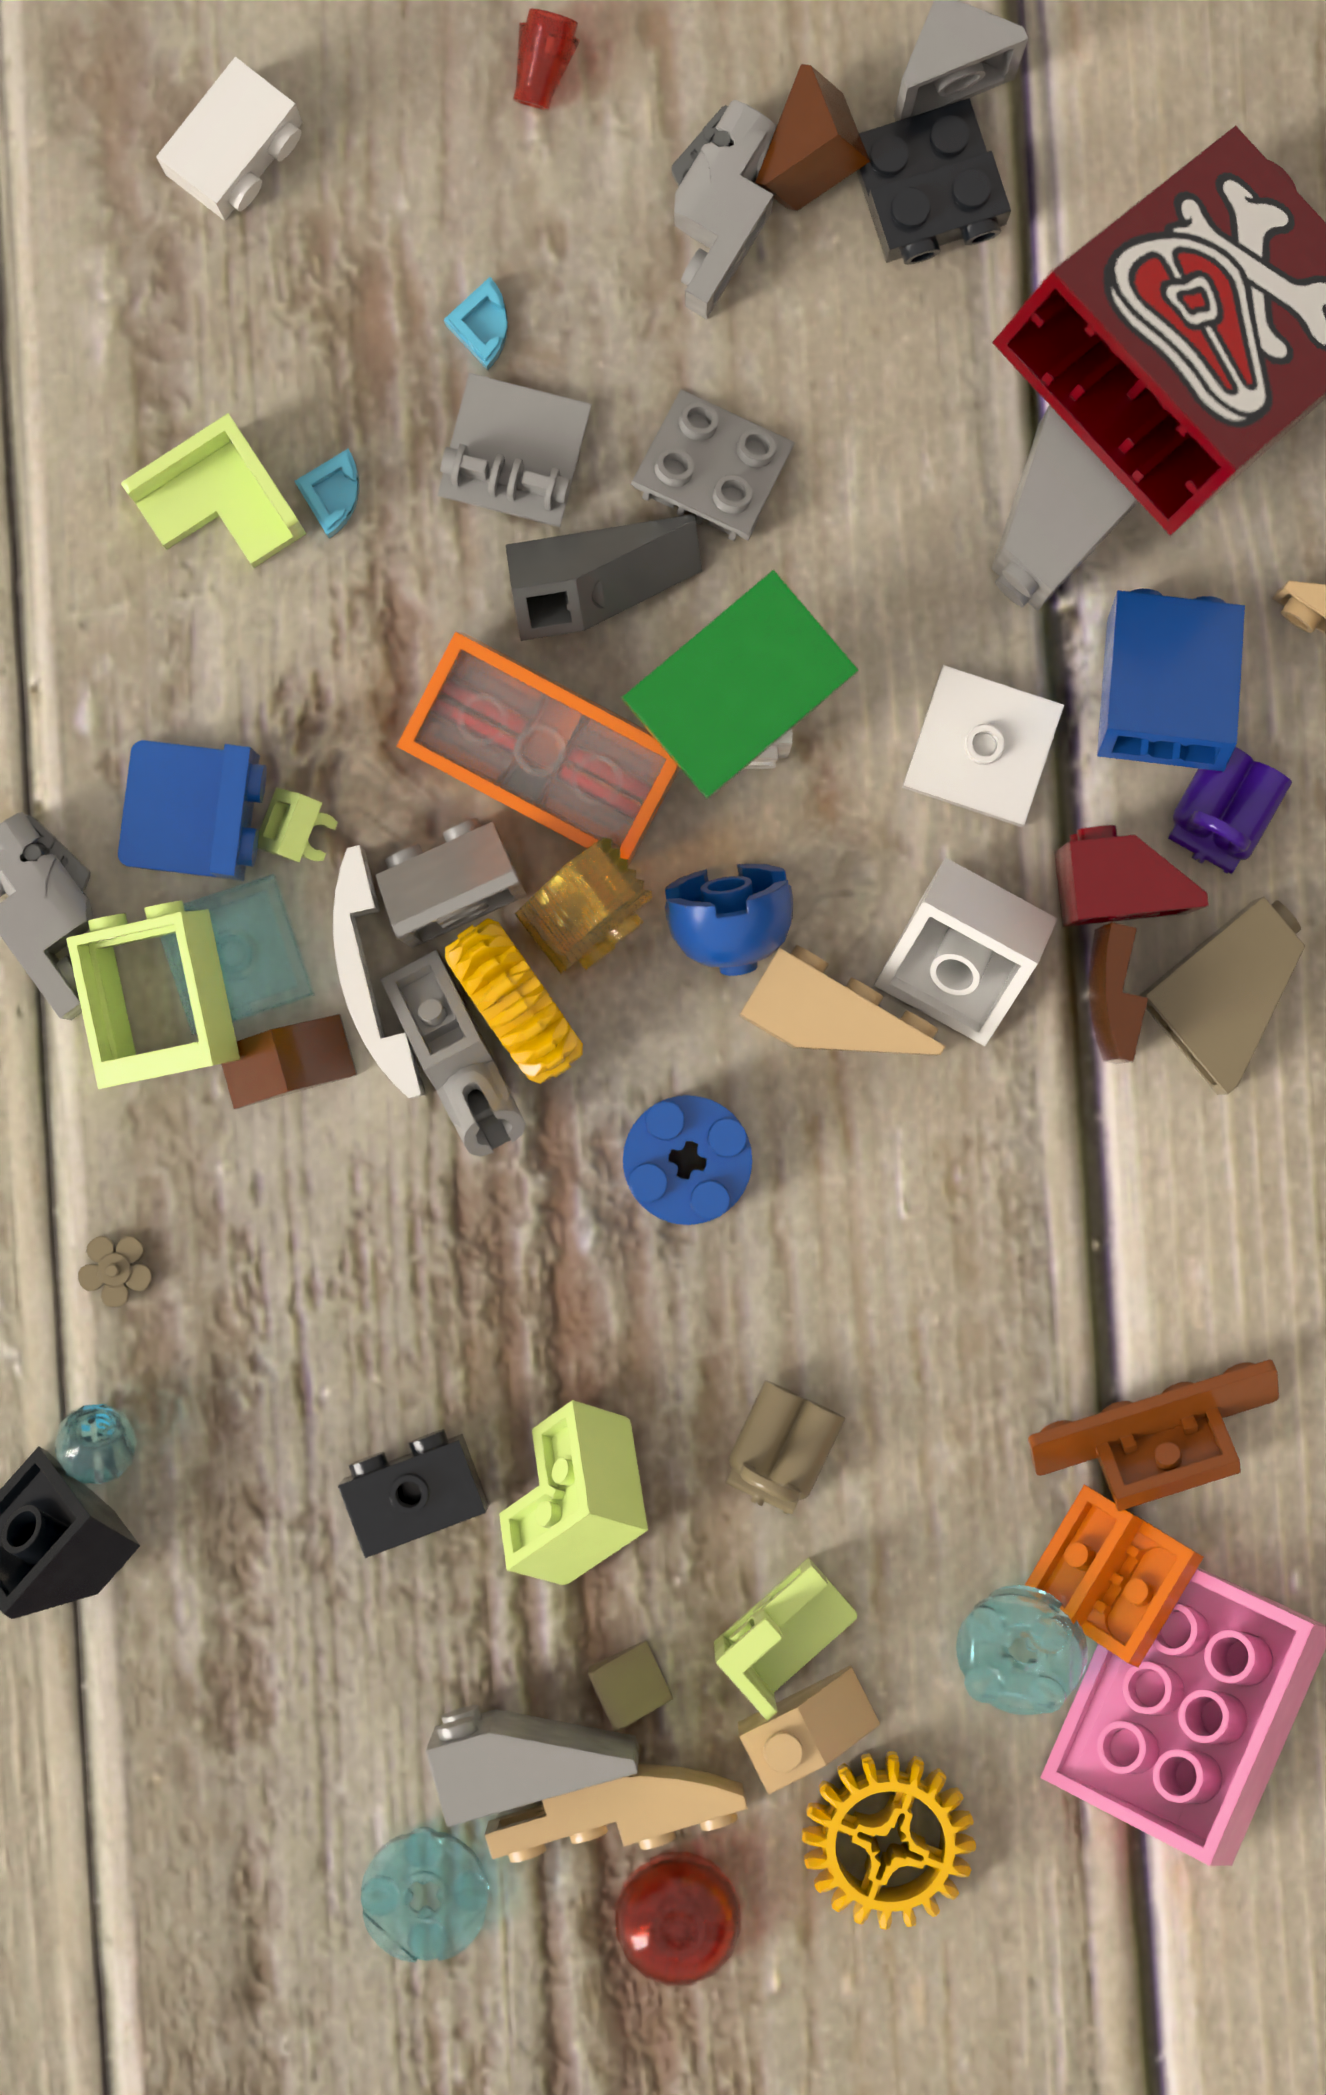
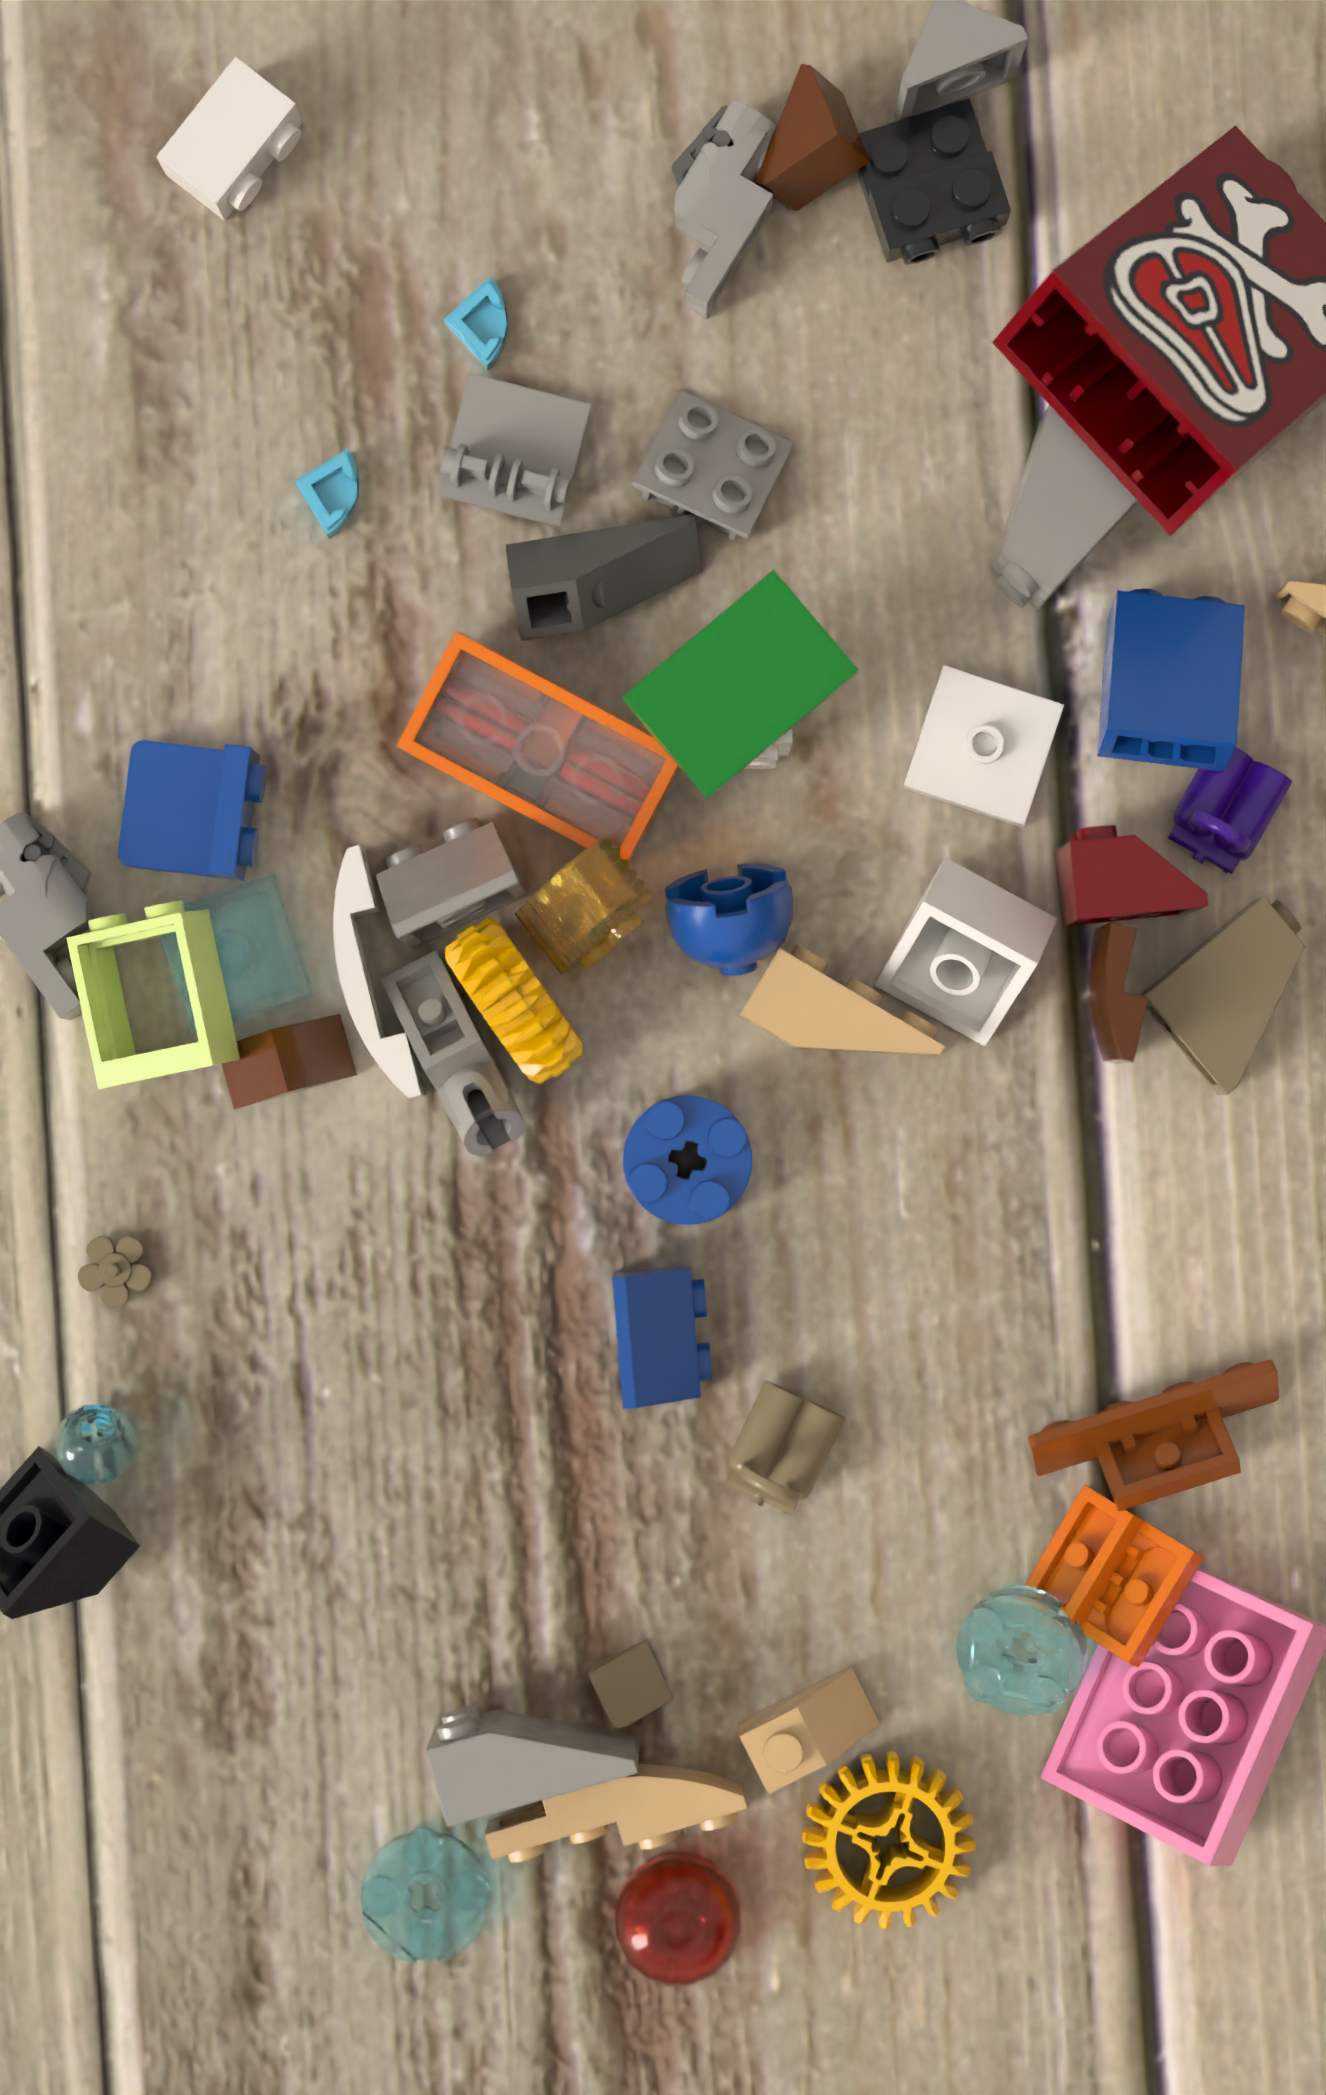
(211, 478): yellowish green panel -> none
(289, 825): yellowish green tile -> none
(412, 1493): black brick -> none
(543, 56): clear red cone -> none
(585, 1496): yellowish green panel -> none
(659, 1335): none -> blue slope
(782, 1634): yellowish green panel -> none

